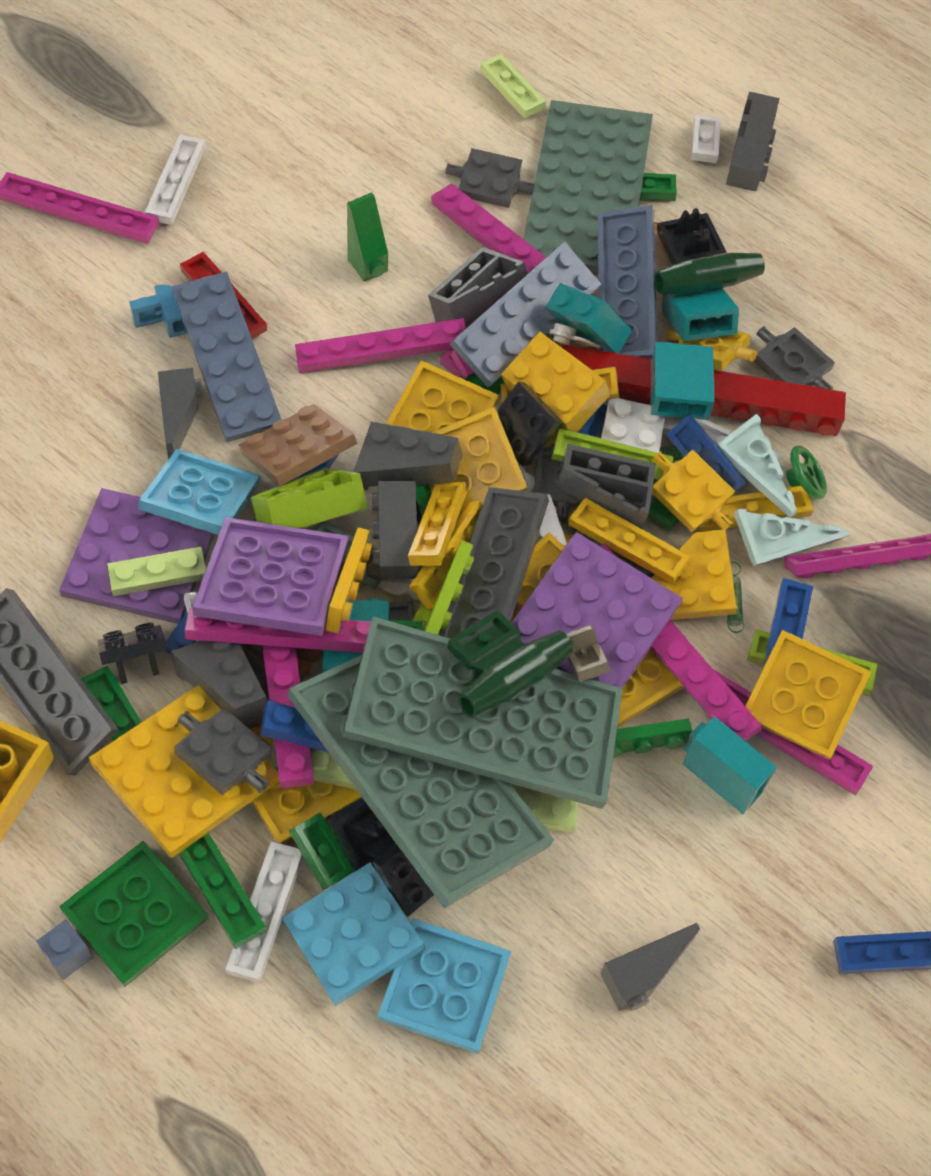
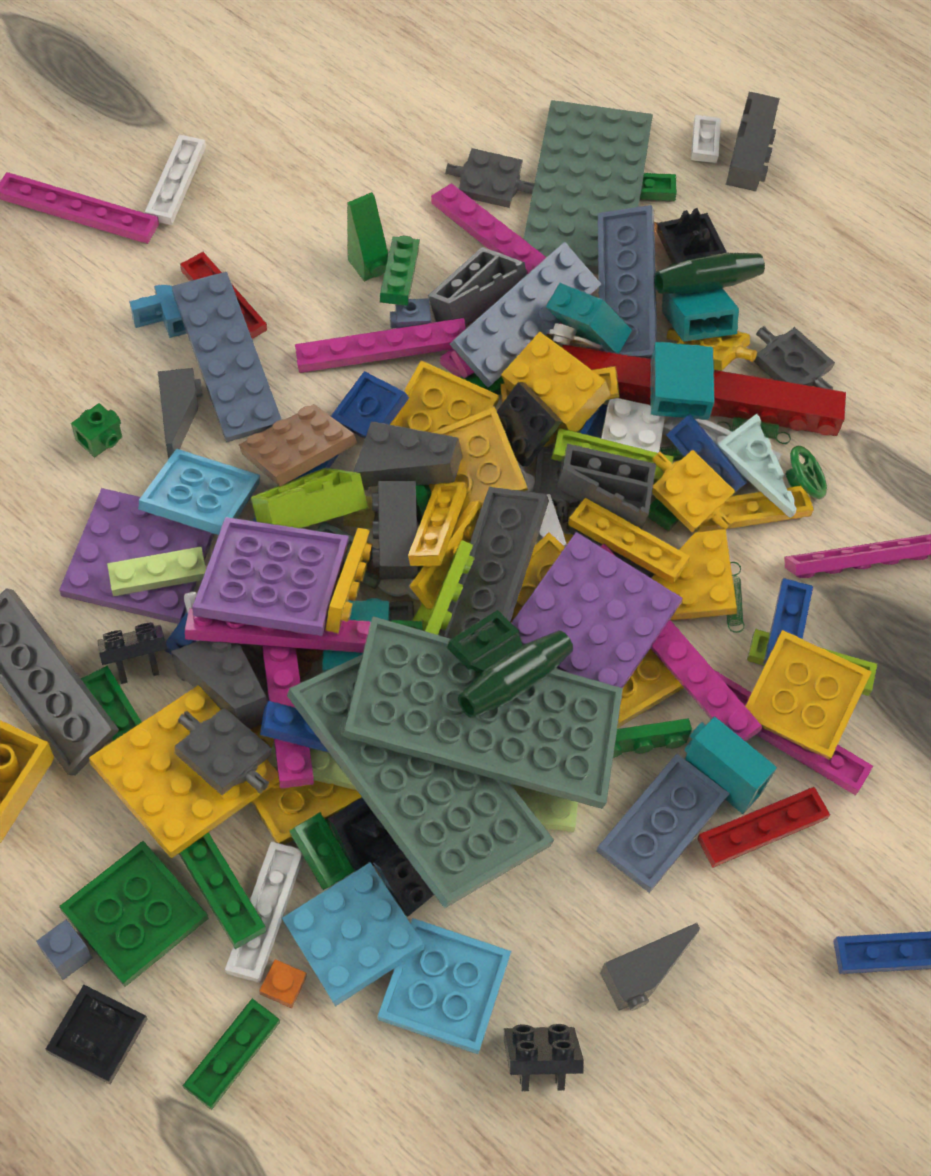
(96, 1034): none -> black plate
(97, 429): none -> green brick
(231, 1054): none -> green tile
(283, 983): none -> orange plate
(362, 518): none -> light yellow plate
(369, 401): none -> blue plate
(399, 270): none -> green plate
(414, 314): none -> sand blue brick
(513, 86): yellowish green plate -> none
(543, 1052): none -> black plate
(587, 656): dark tan bracket -> none
(662, 823): none -> sand blue plate
(763, 826): none -> red plate
(770, 428): none -> green piece
(774, 537): light aqua wing -> none

